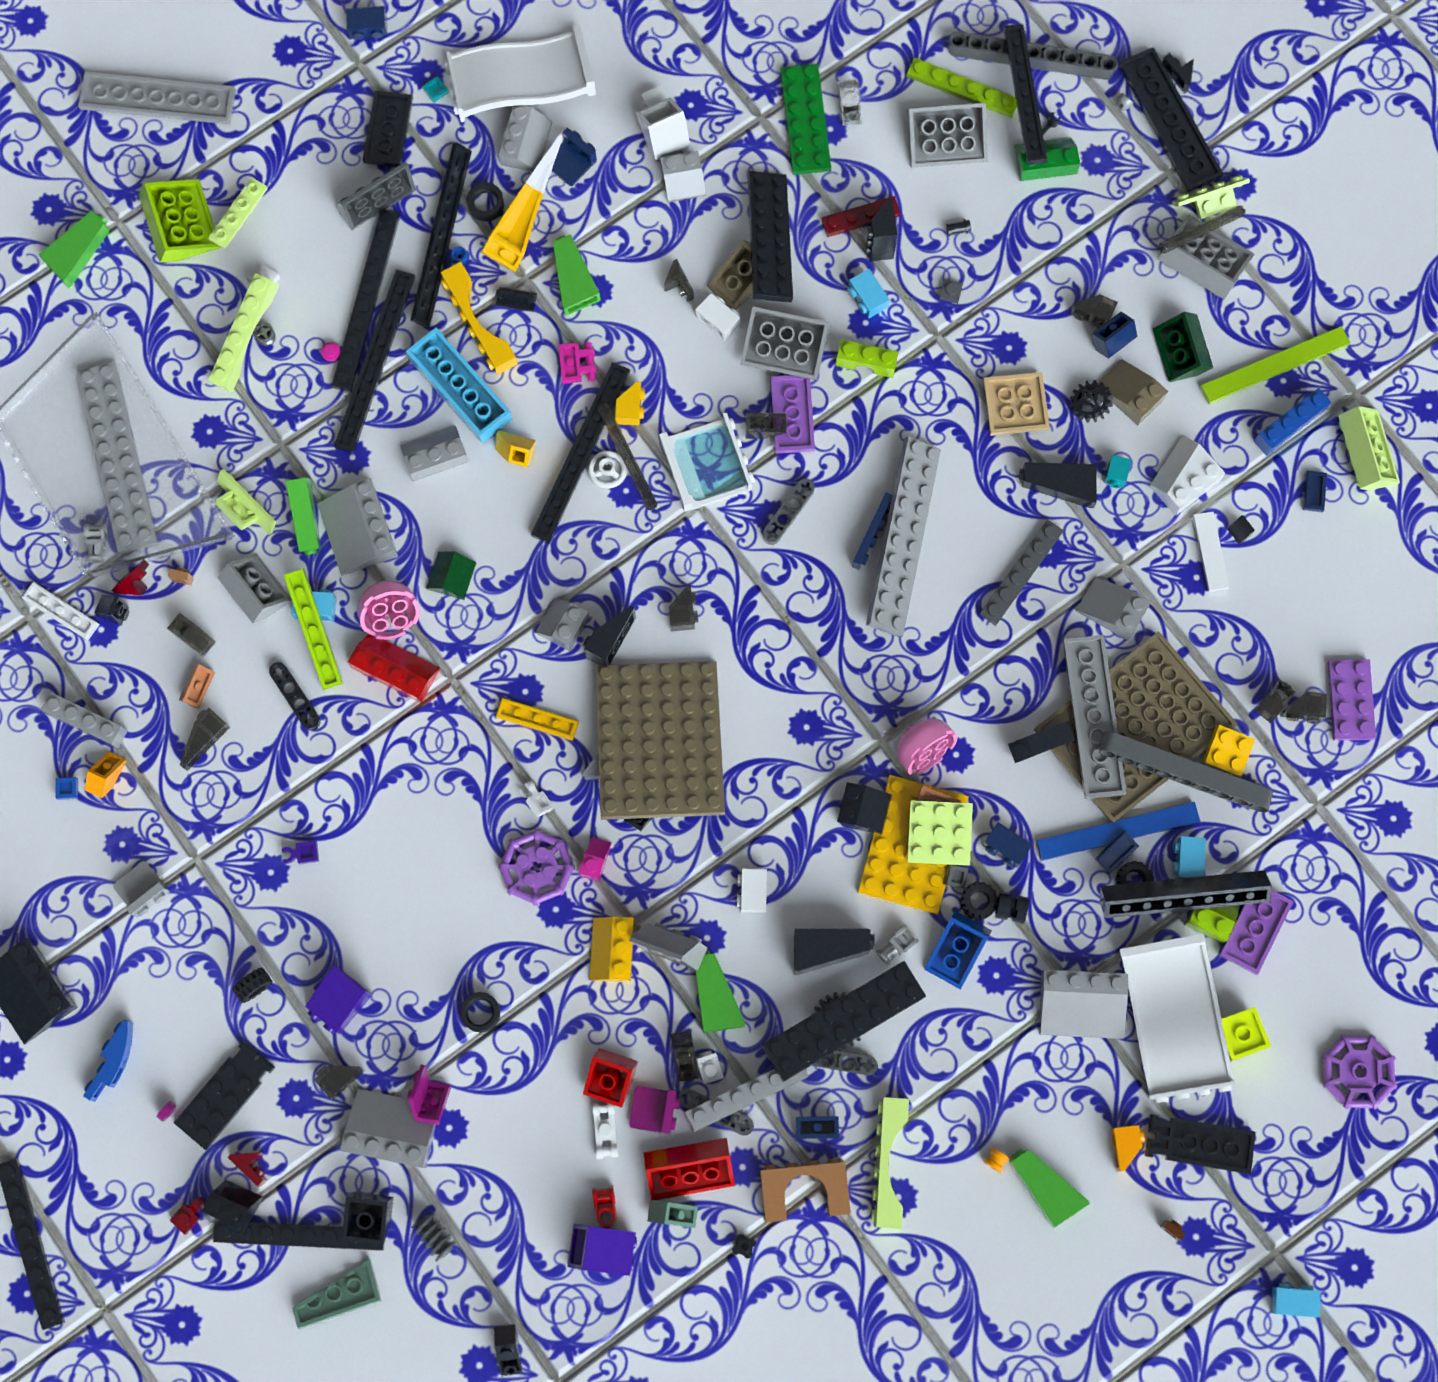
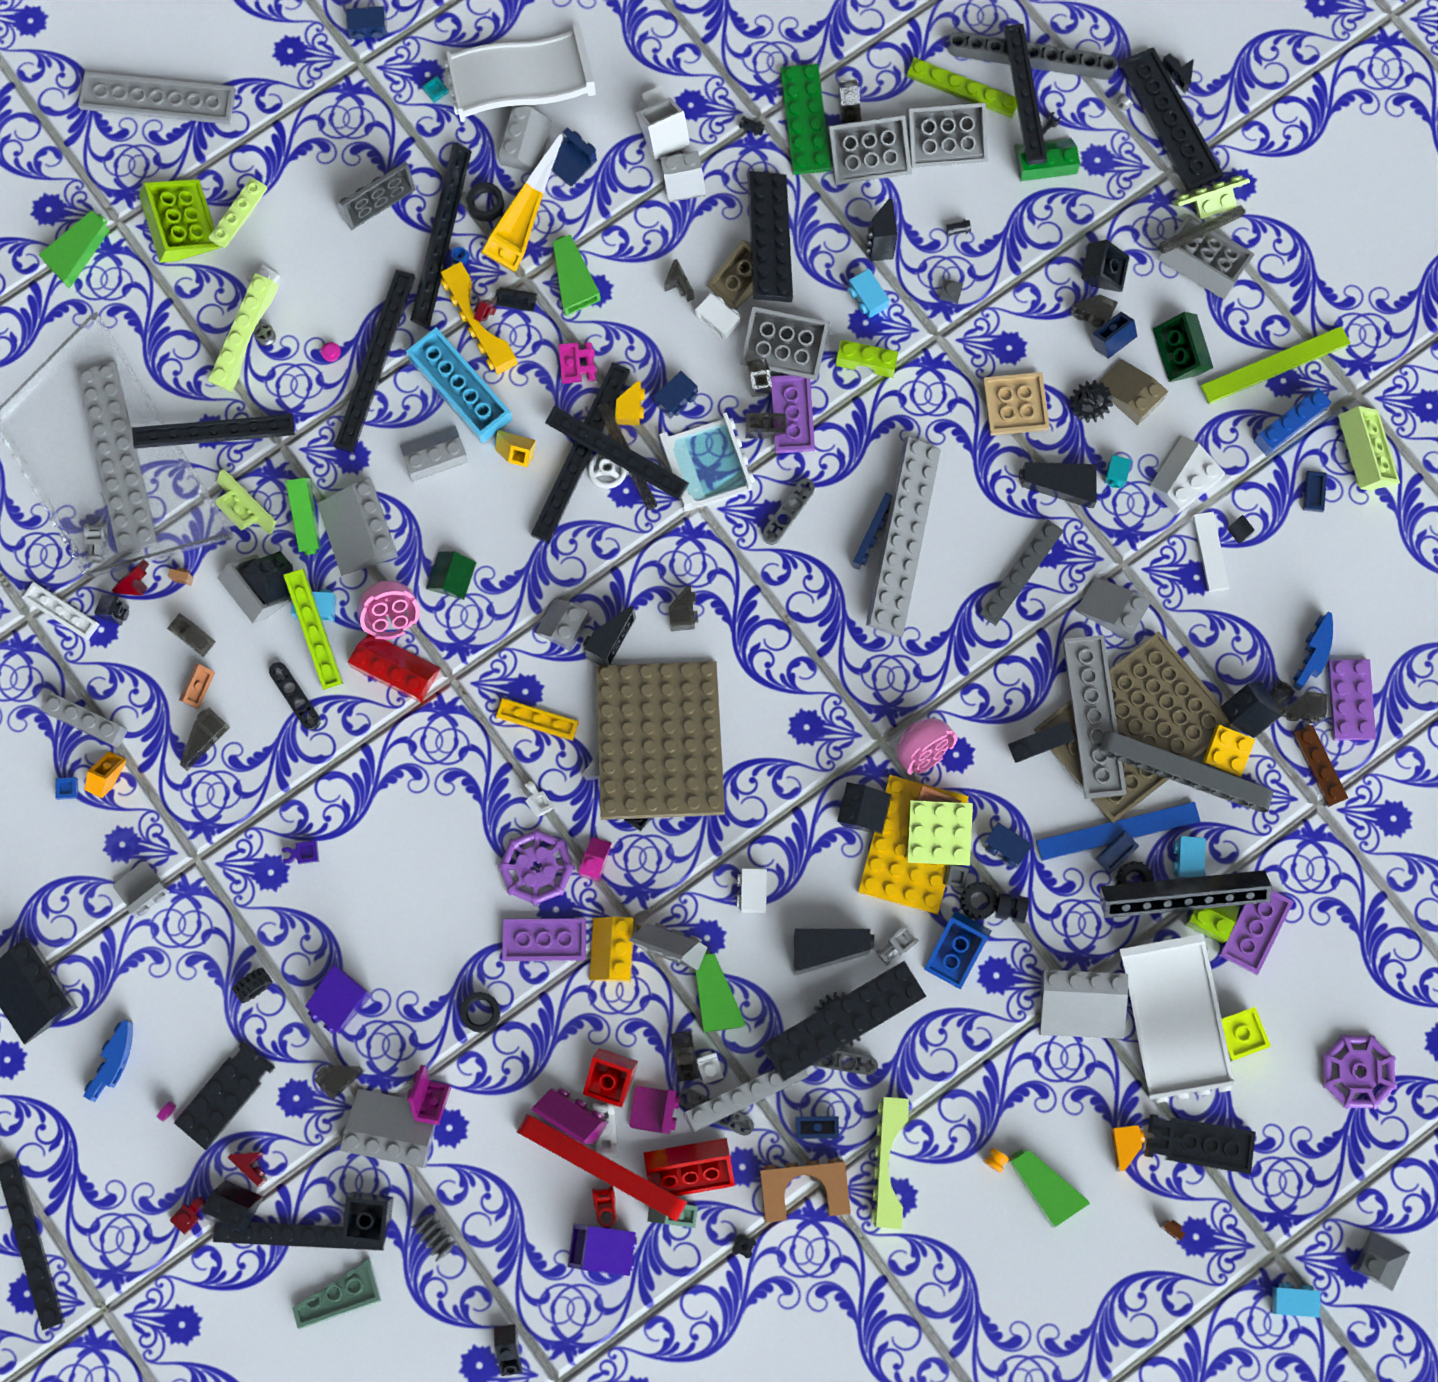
(213, 431): none -> black plate
(268, 579): none -> black slope
(366, 300): black plate -> none
(387, 128): black plate -> none
(483, 310): none -> dark red plate
(544, 940): none -> medium lavender plate
(571, 1116): none -> magenta slope
(602, 1167): none -> red beam
(617, 453): none -> black plate
(676, 395): none -> dark blue brick
(752, 126): none -> black pin
(759, 377): none -> clear smoke slope
(854, 217): dark red plate -> none
(869, 149): none -> light grey slope
(1105, 266): none -> black slope
(1252, 709): none -> black slope
(1319, 647): none -> blue slope
(1320, 765): none -> reddish brown plate
(1381, 1261): none -> dark grey slope

